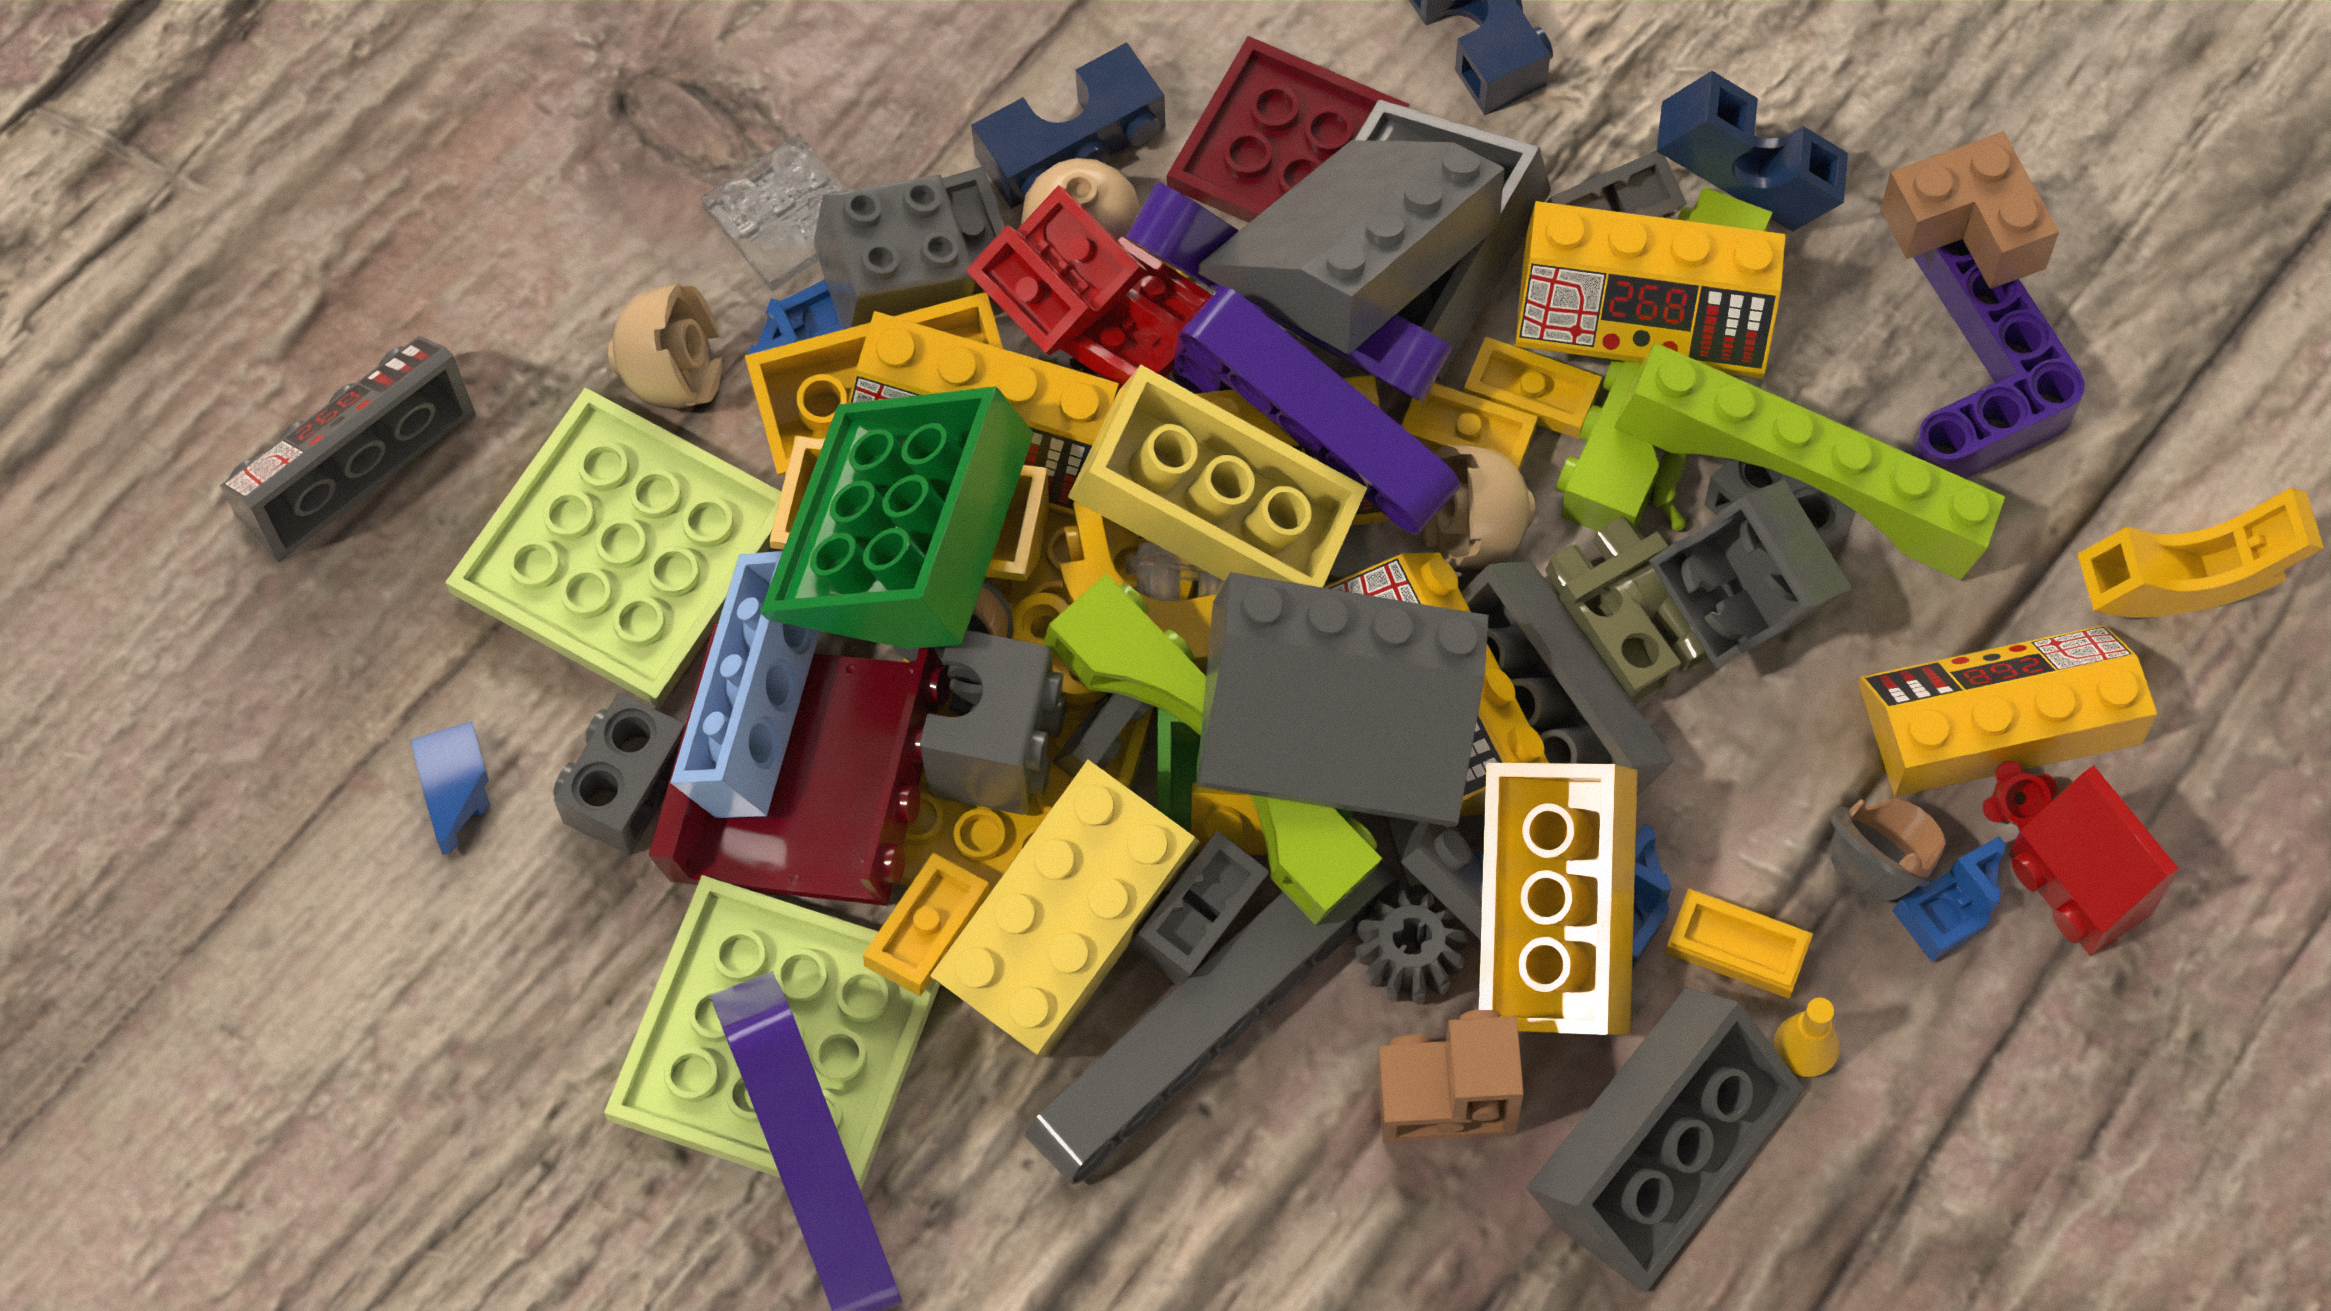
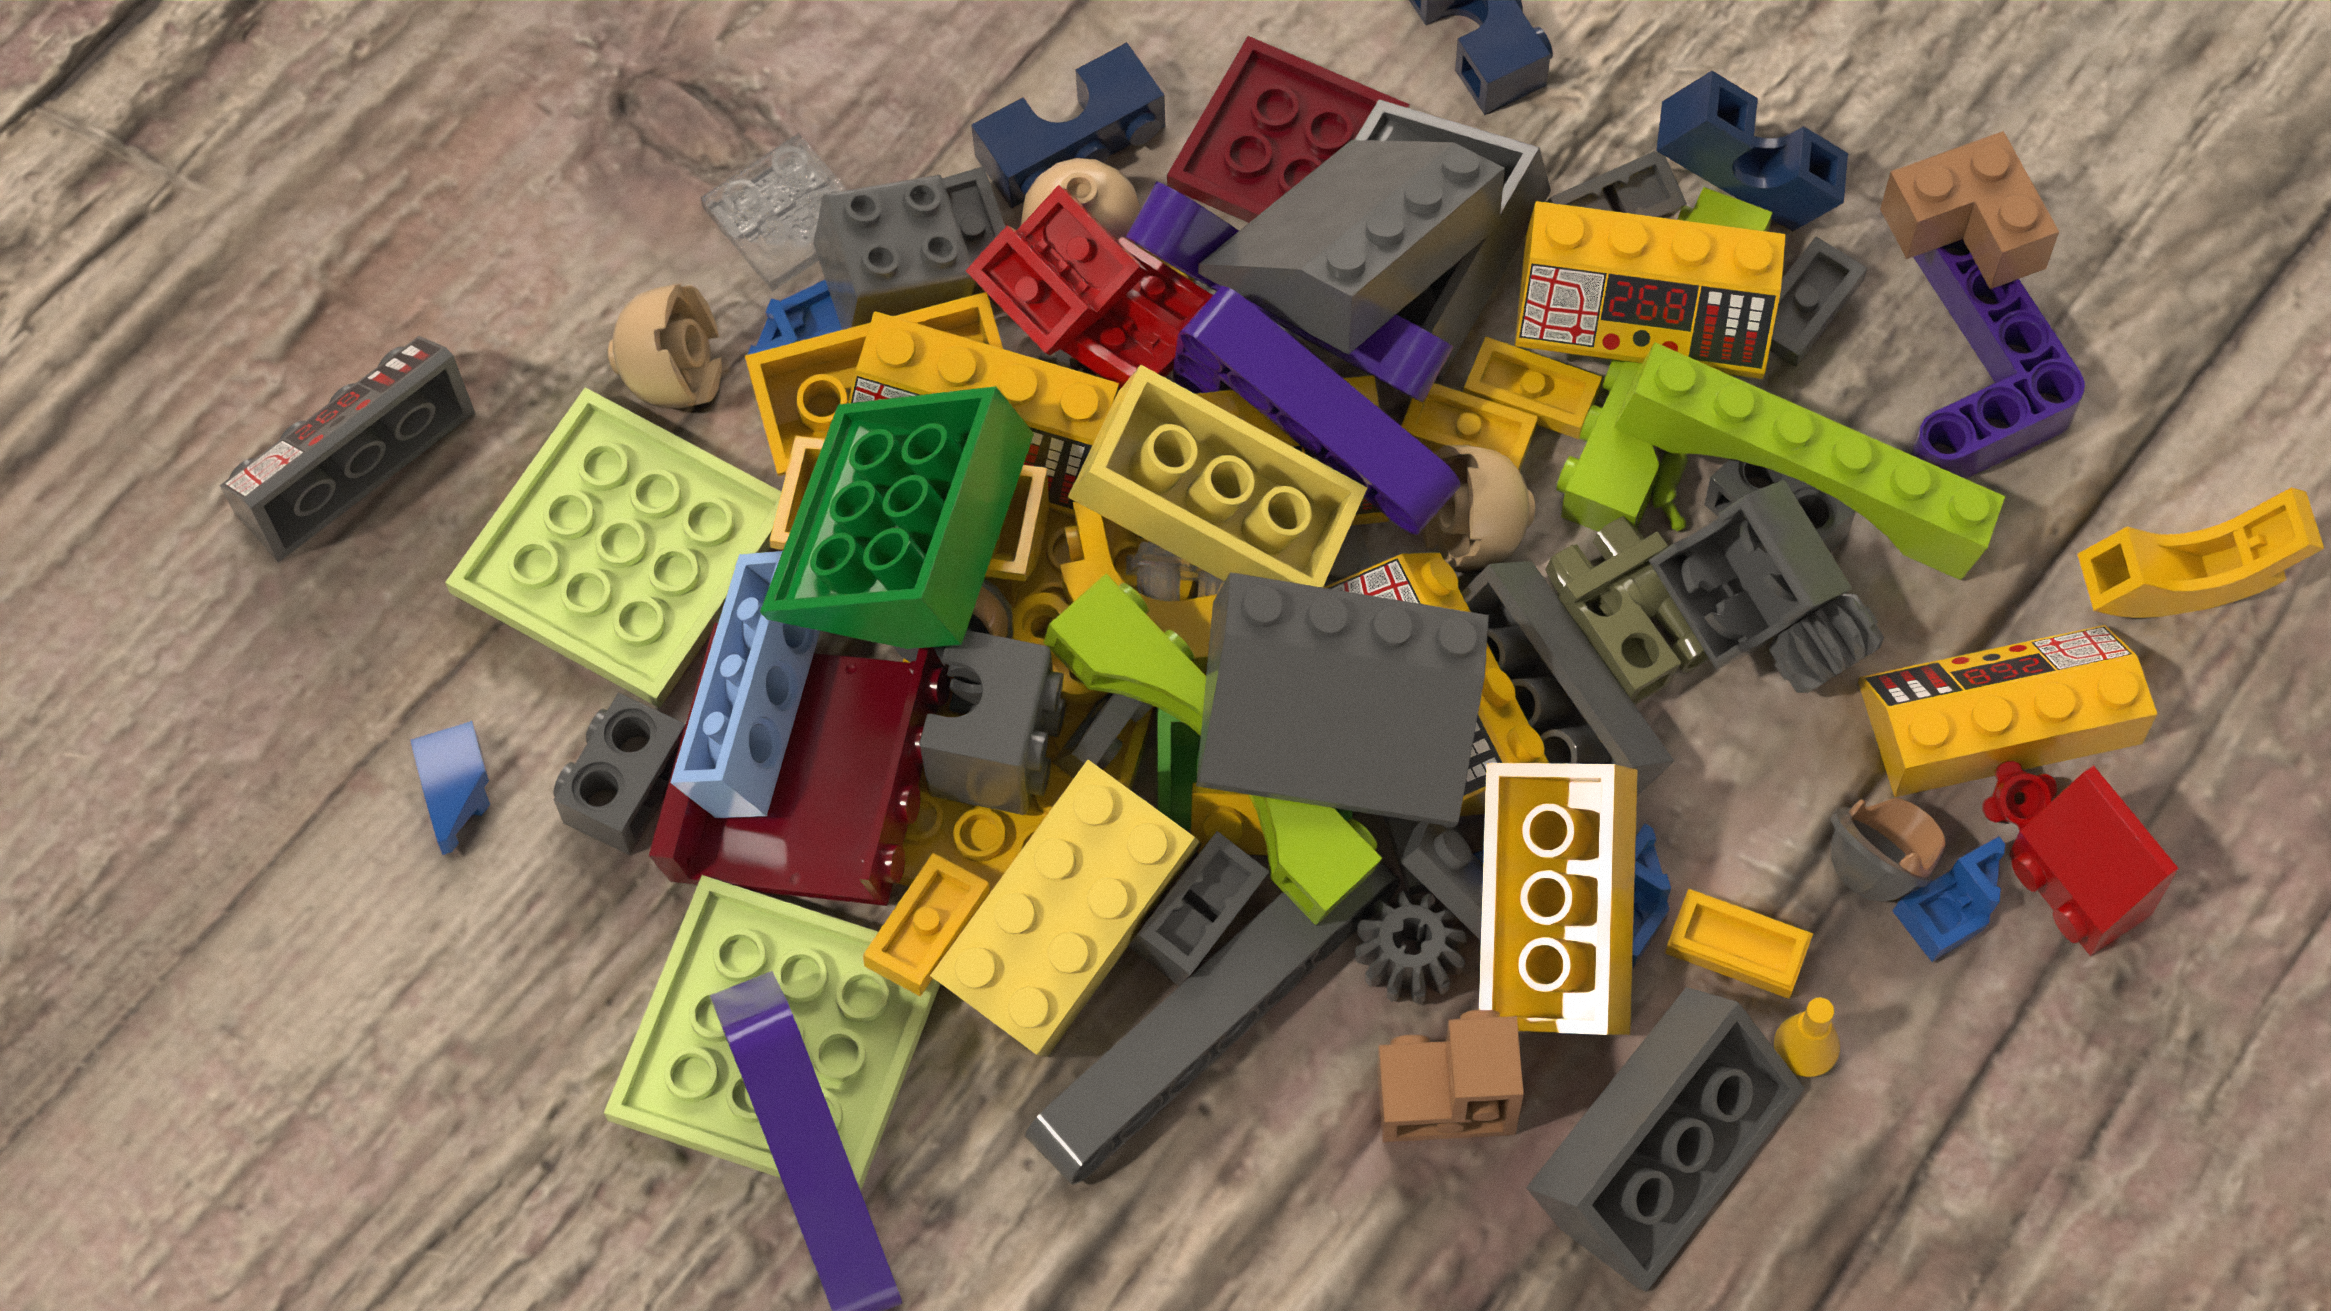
(1812, 297): none -> dark grey plate
(1826, 643): none -> dark grey gear

